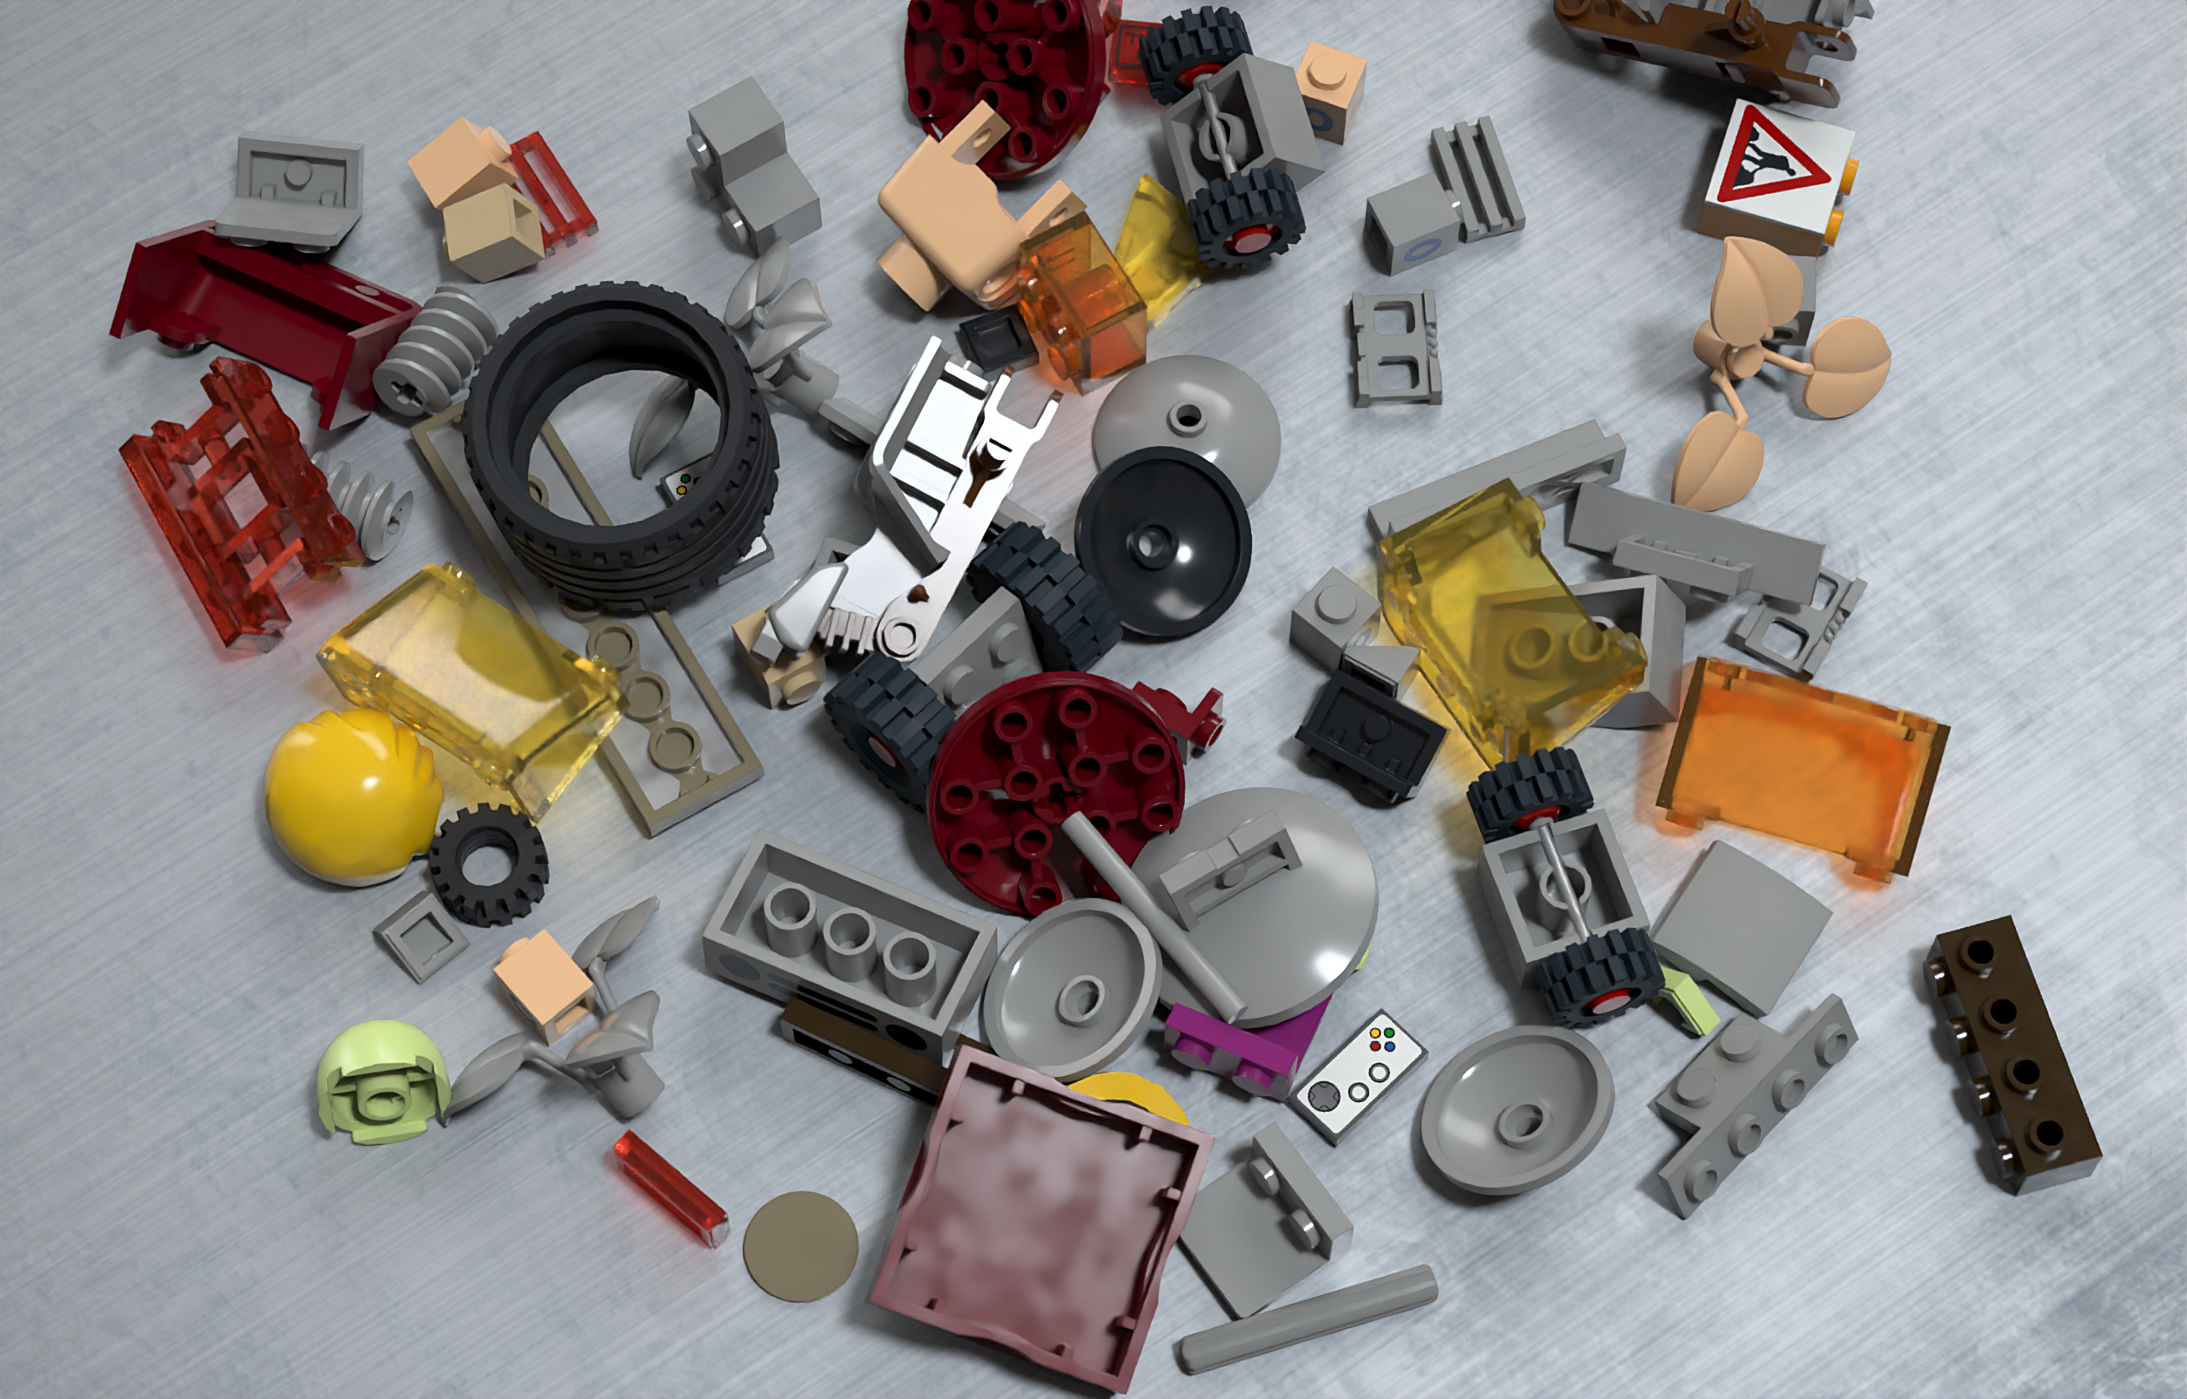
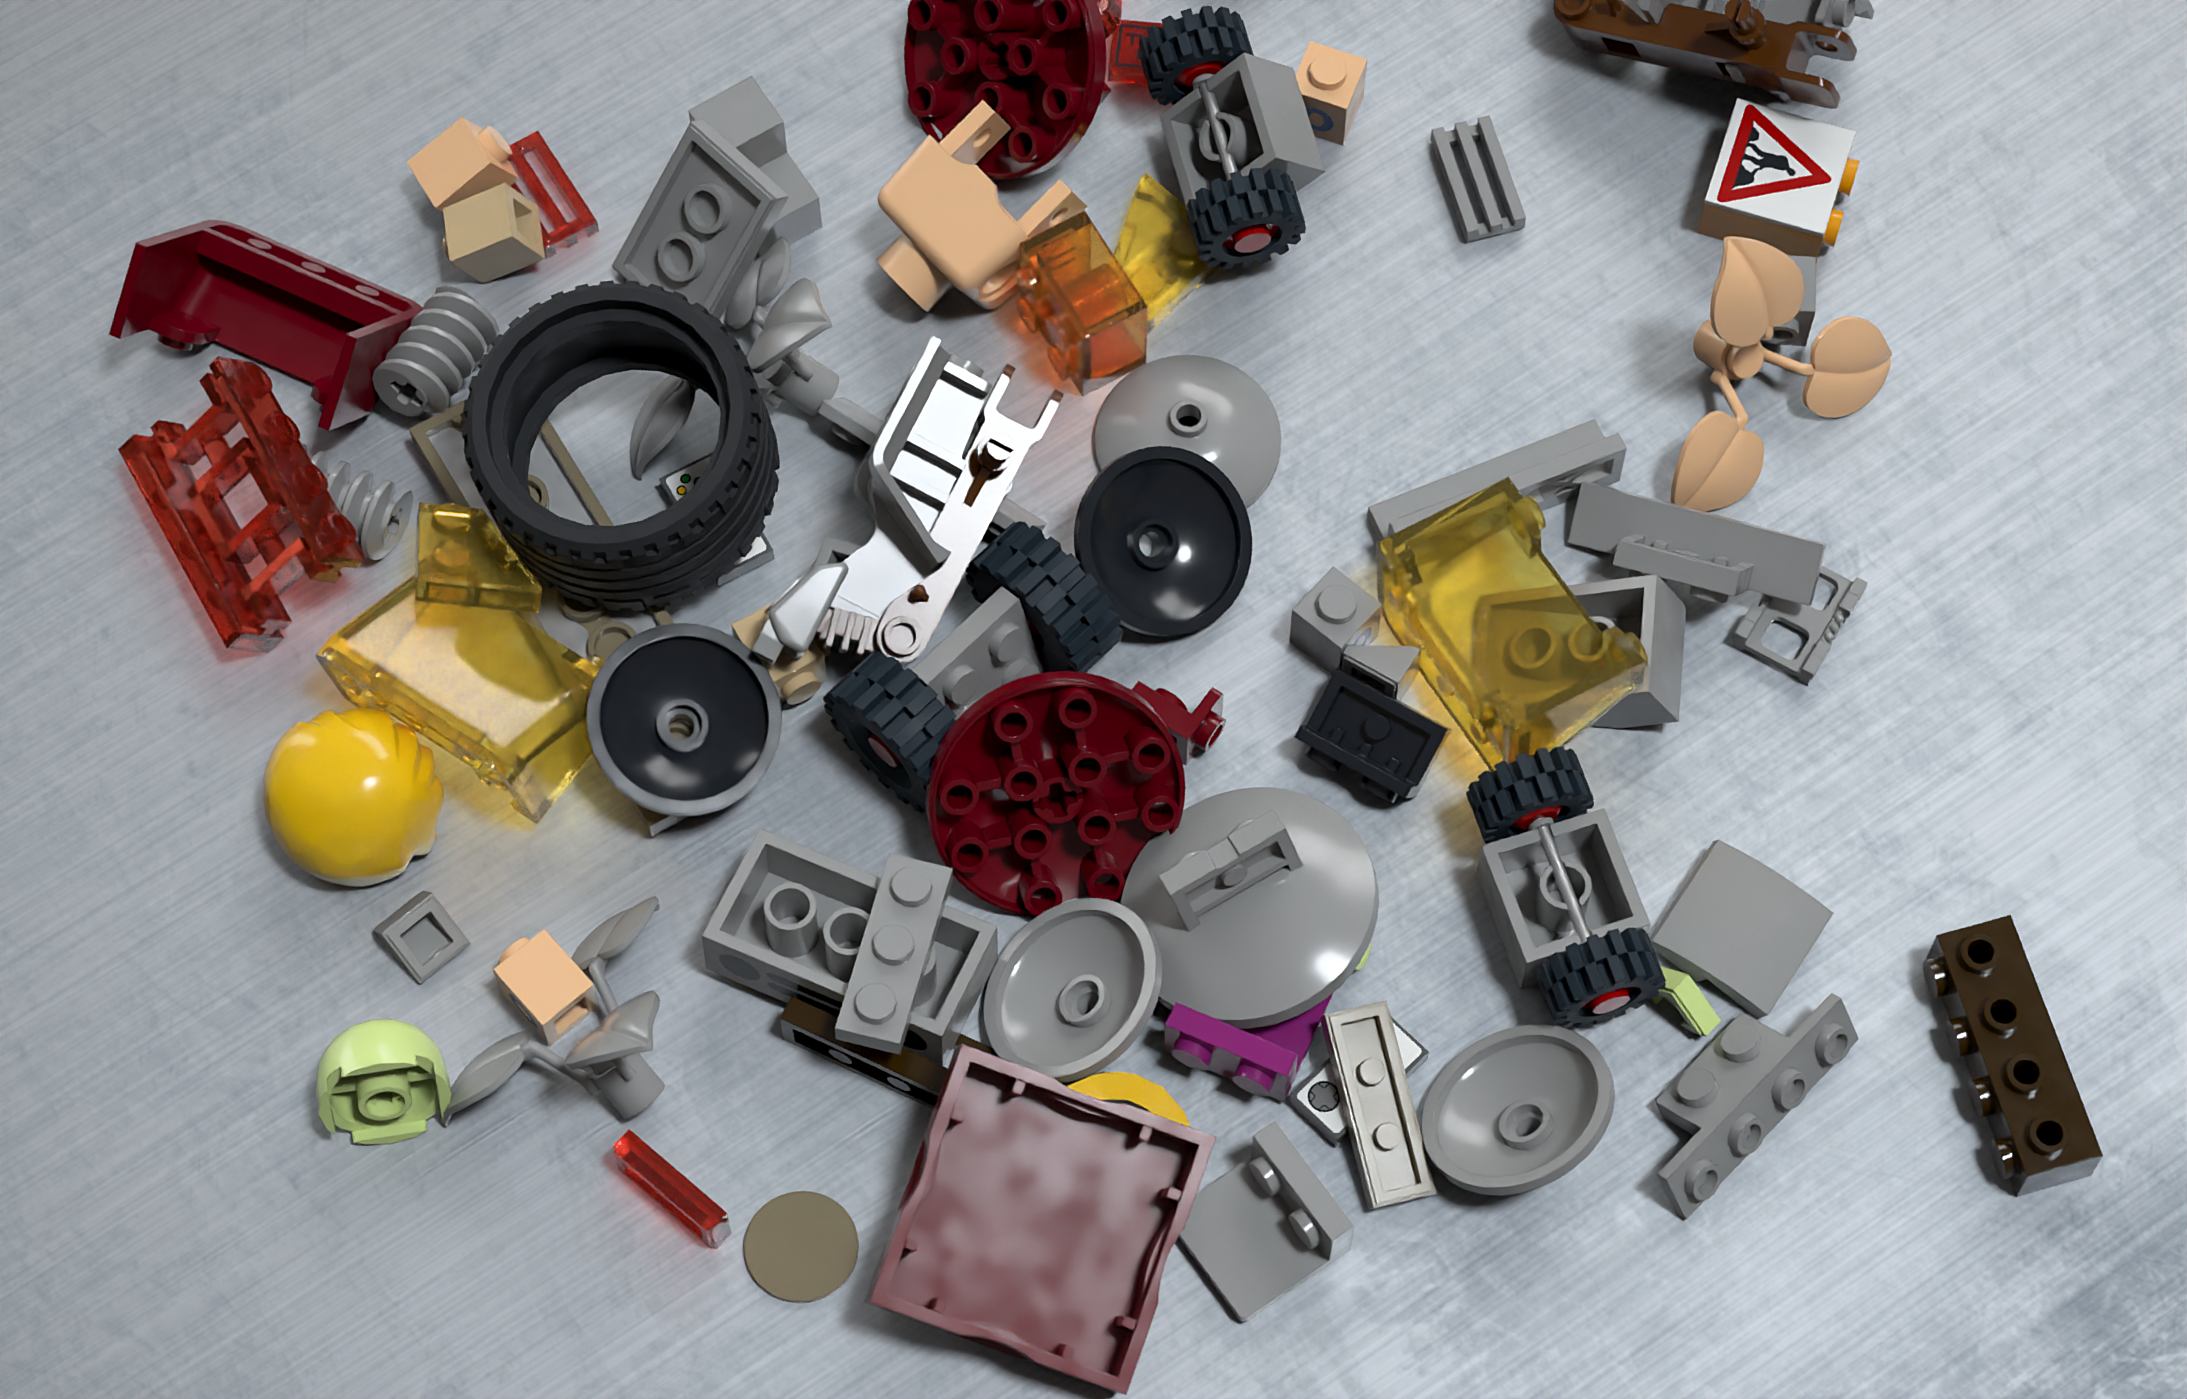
(294, 192): light grey bracket -> none
(469, 562): none -> clear yellow wing
(481, 830): black tyre -> none
(690, 677): none -> black dish
(702, 221): none -> light grey tile
(894, 953): none -> light grey plate
(999, 340): black tile -> none
(1154, 917): light grey bar -> none
(1309, 1319): light grey axle -> none
(1377, 1105): none -> tile
(1413, 223): light grey brick -> none
(1415, 346): light grey piece -> none
(1803, 765): clear orange windscreen -> none

